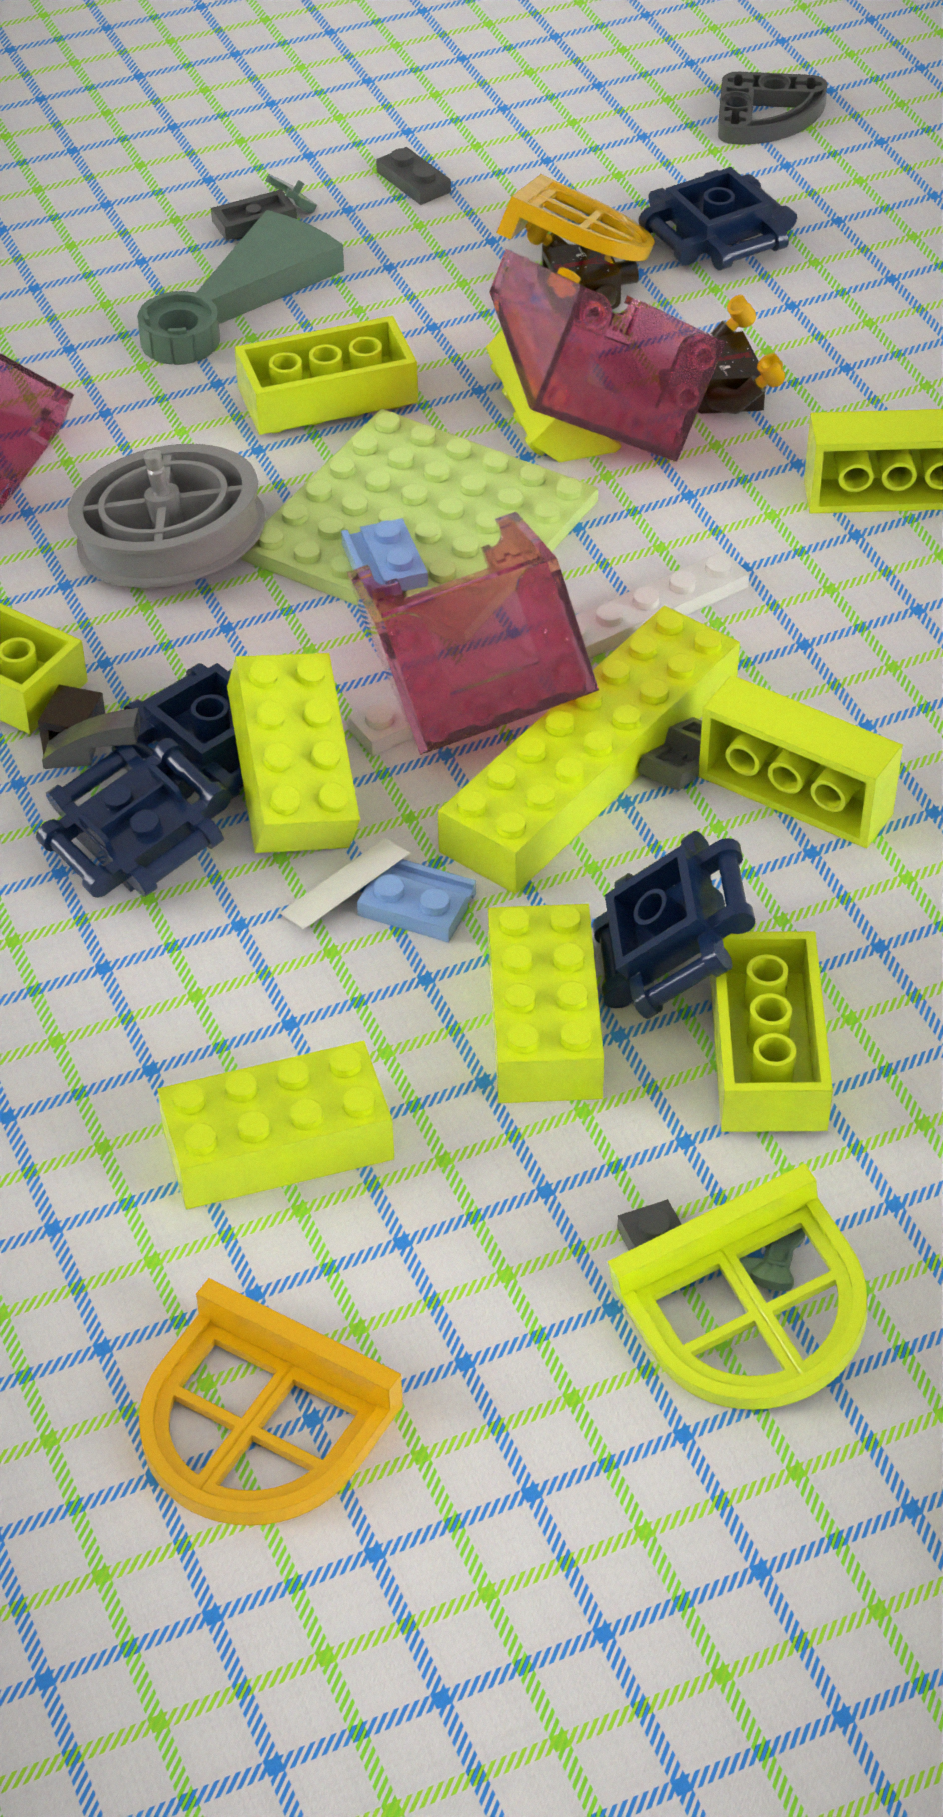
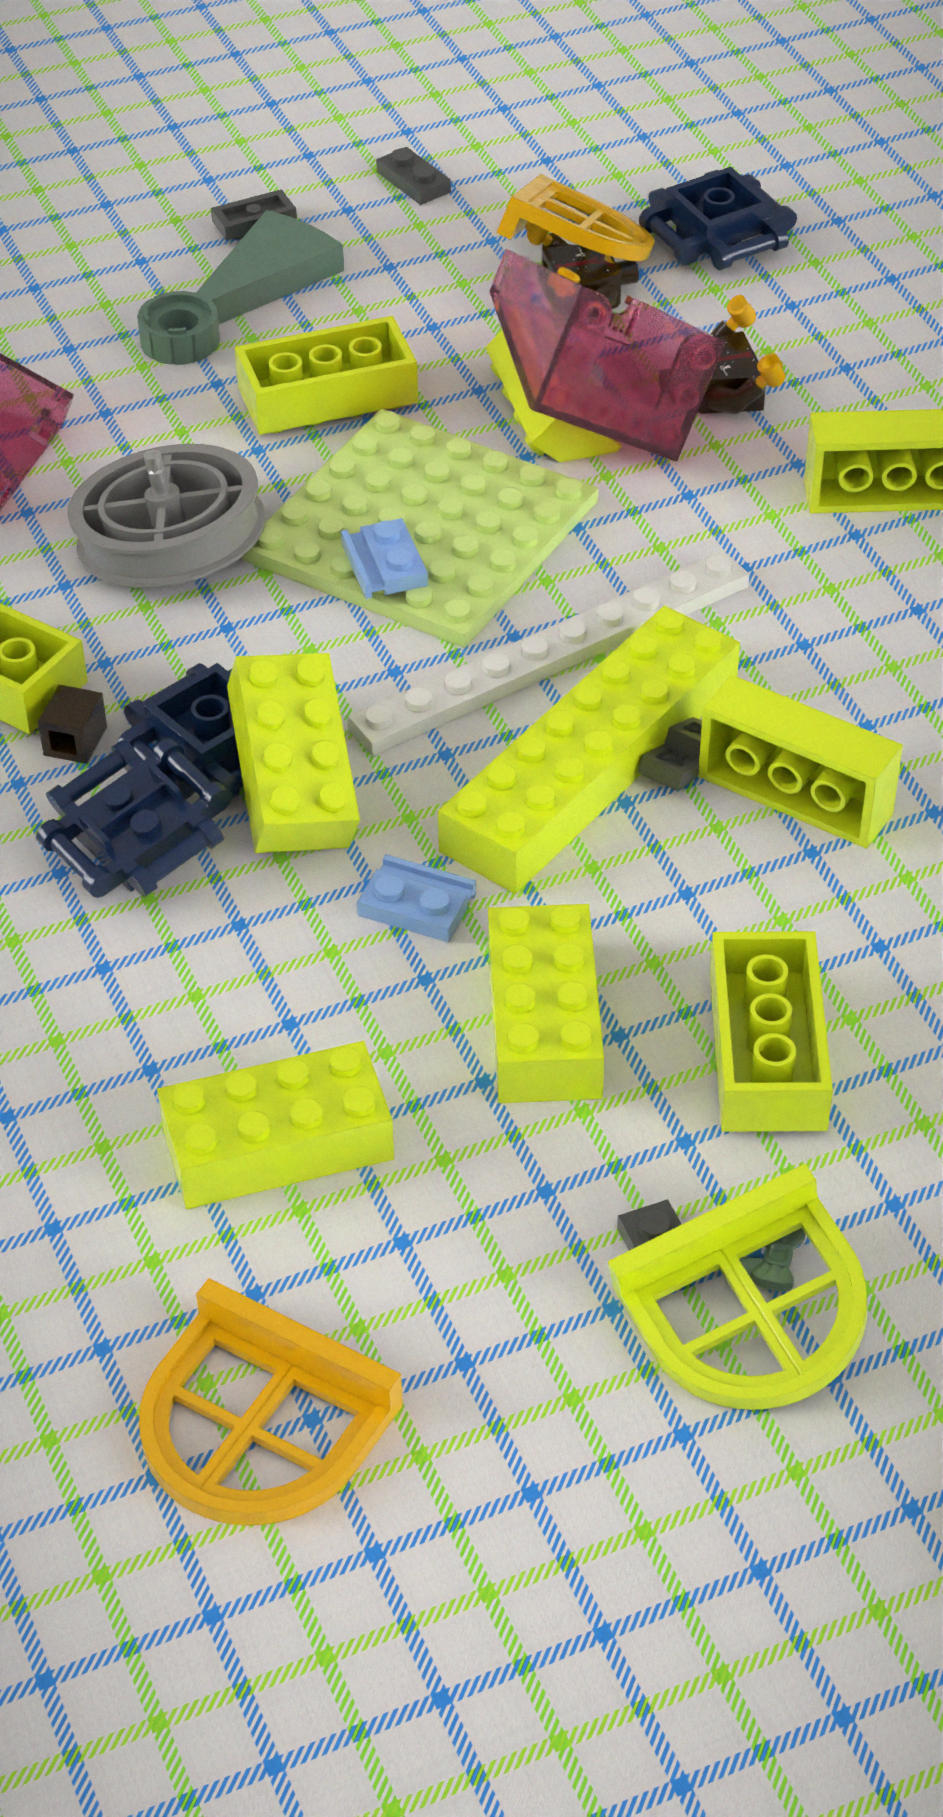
(79, 742): dark grey slope -> none
(293, 192): sand green piece -> none
(344, 883): white sticker -> none
(481, 643): clear pink windscreen -> none
(667, 919): dark blue brick -> none
(748, 89): dark grey beam -> none

